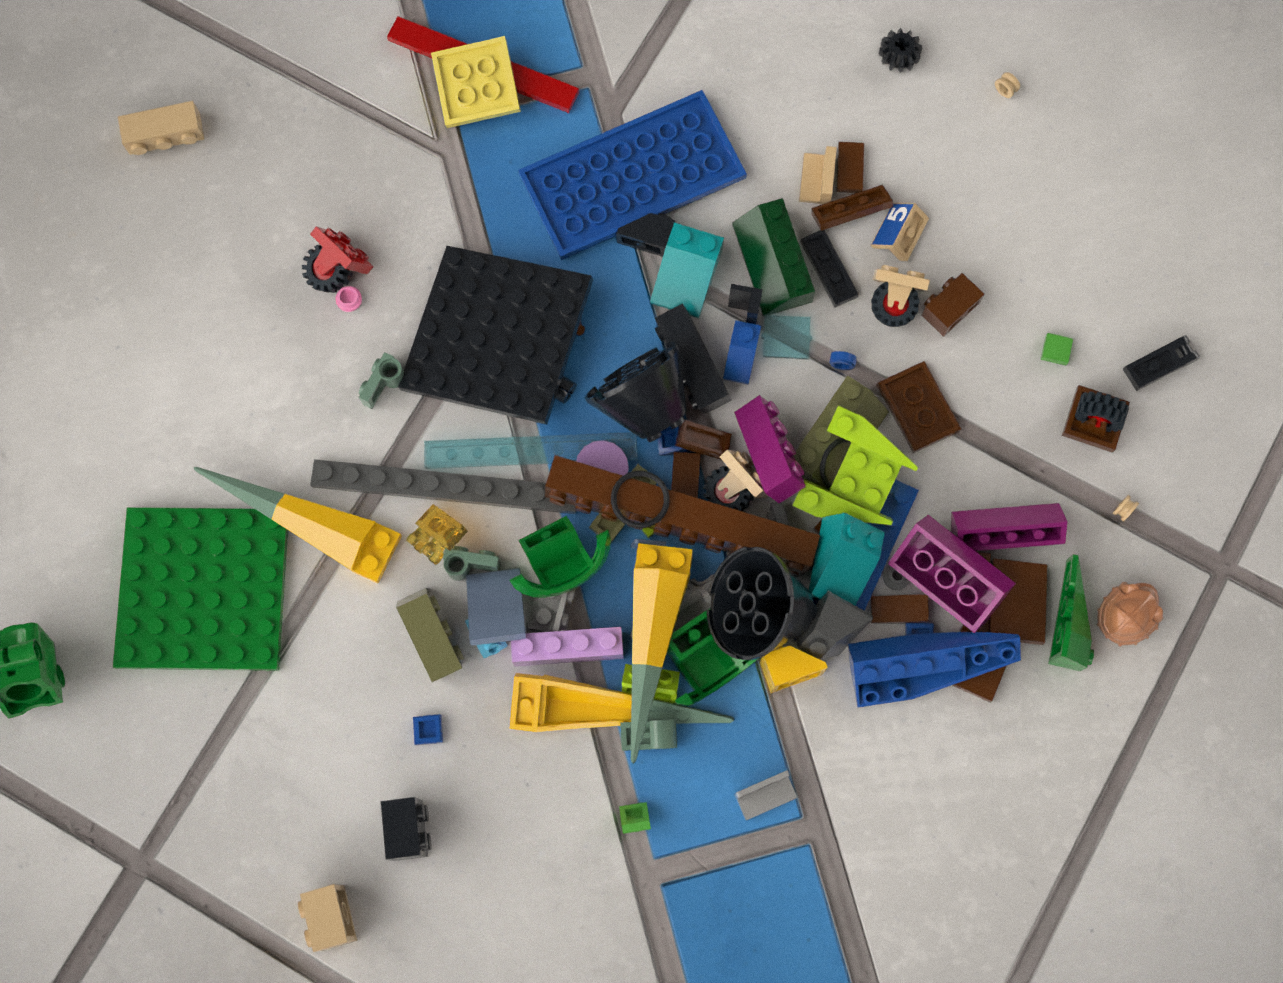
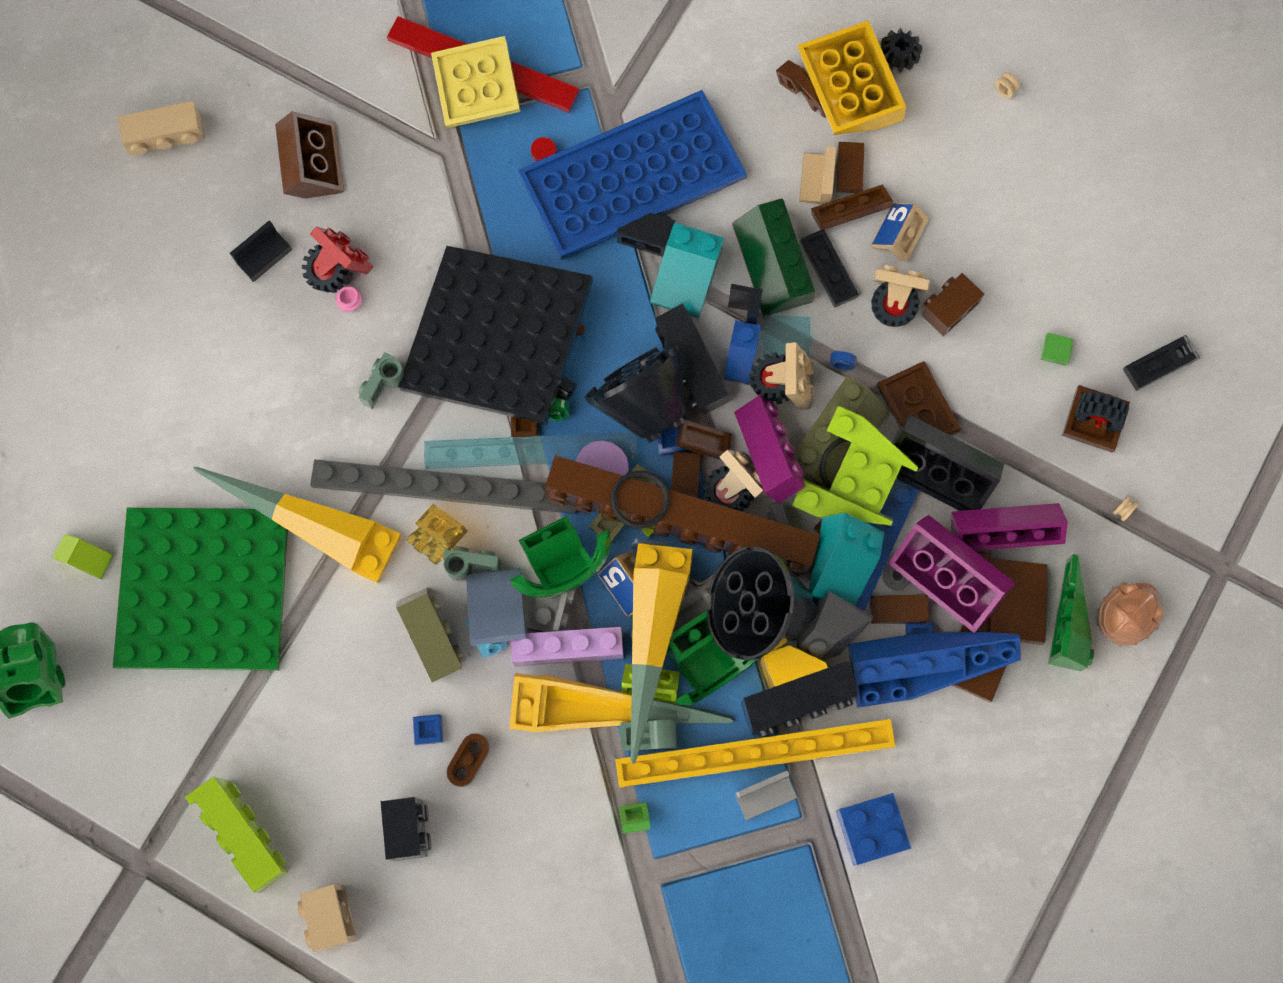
(83, 556): none -> lime slope
(238, 833): none -> lime wedge
(260, 251): none -> black panel
(308, 156): none -> reddish brown slope
(466, 759): none -> reddish brown plate
(523, 428): none -> reddish brown tile
(542, 148): none -> red tile
(560, 410): none -> green plate
(619, 580): none -> panel
(755, 753): none -> yellow plate
(785, 377): none -> tan plate
(797, 80): none -> reddish brown piece
(799, 699): none -> black slope
(853, 80): none -> yellow slope
(873, 829): none -> blue brick
(946, 466): none -> black slope

